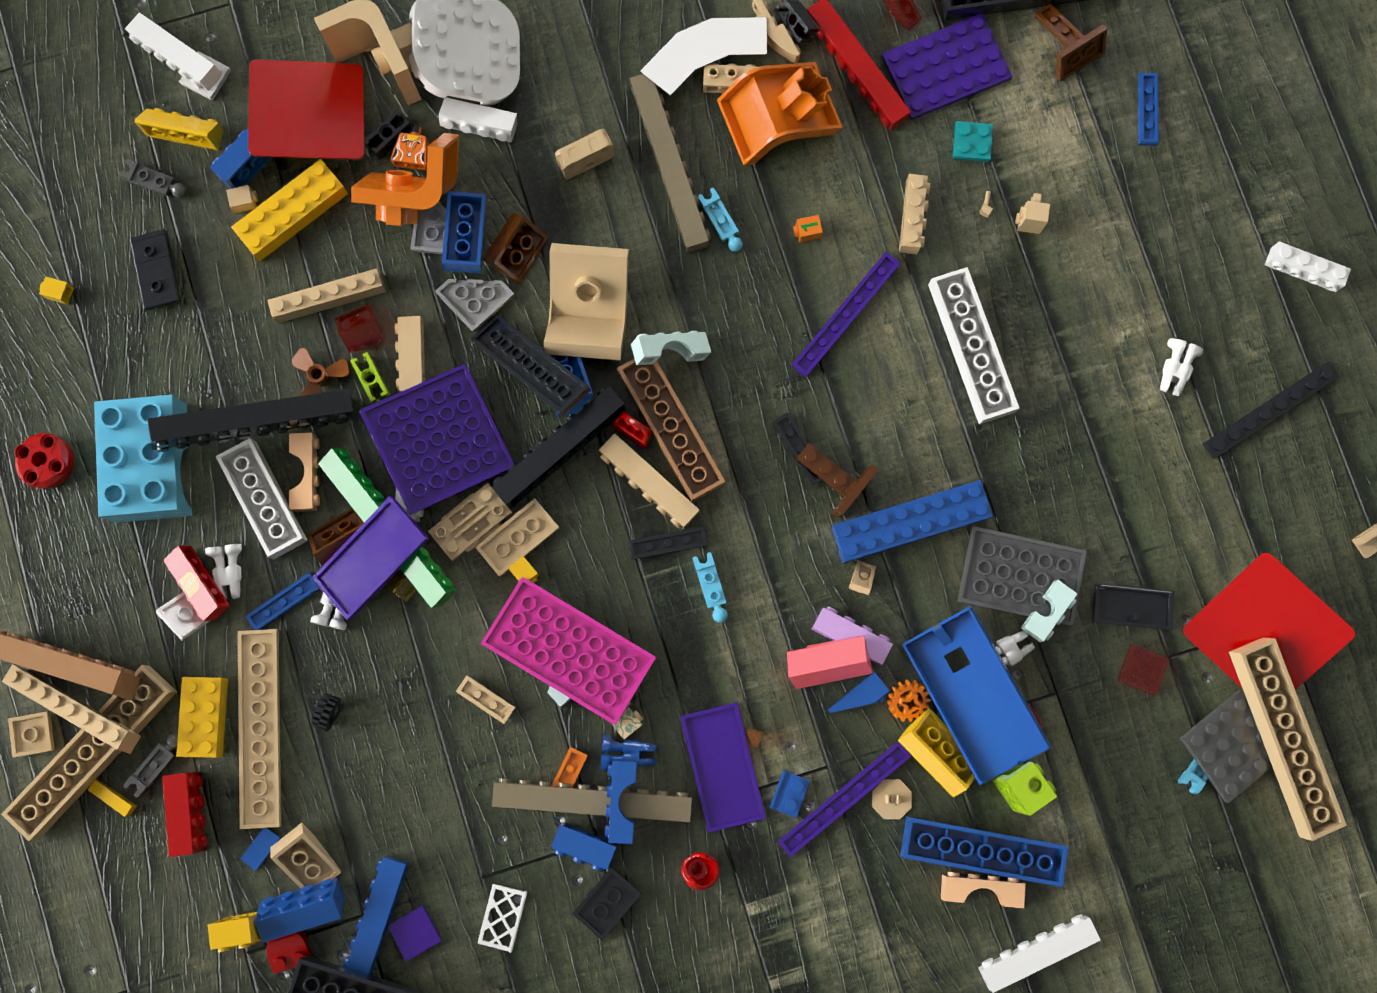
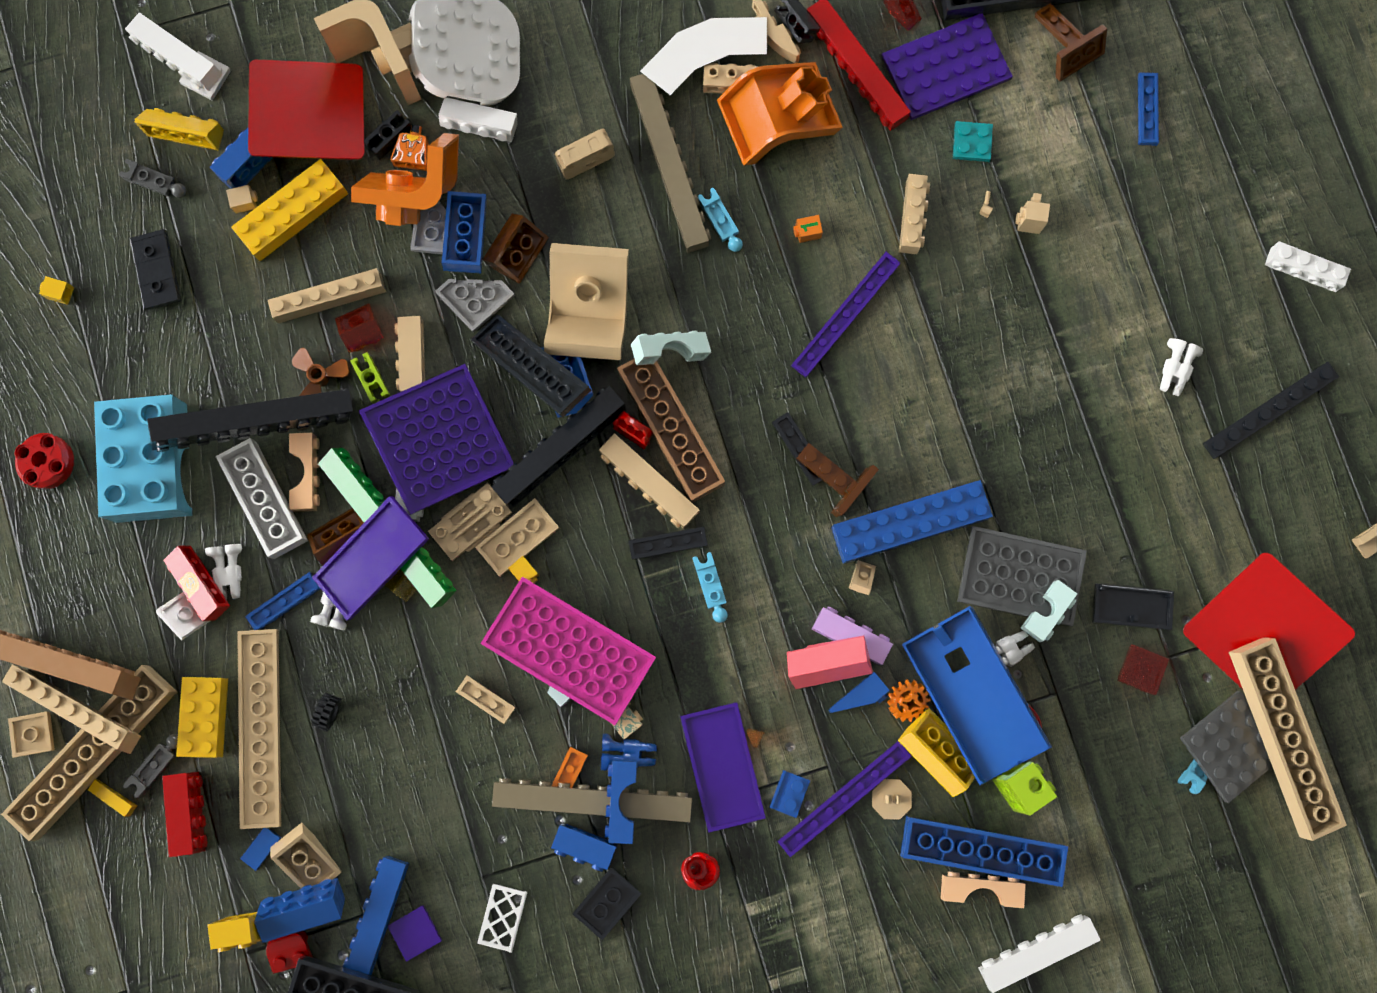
(973, 345): white brick -> none

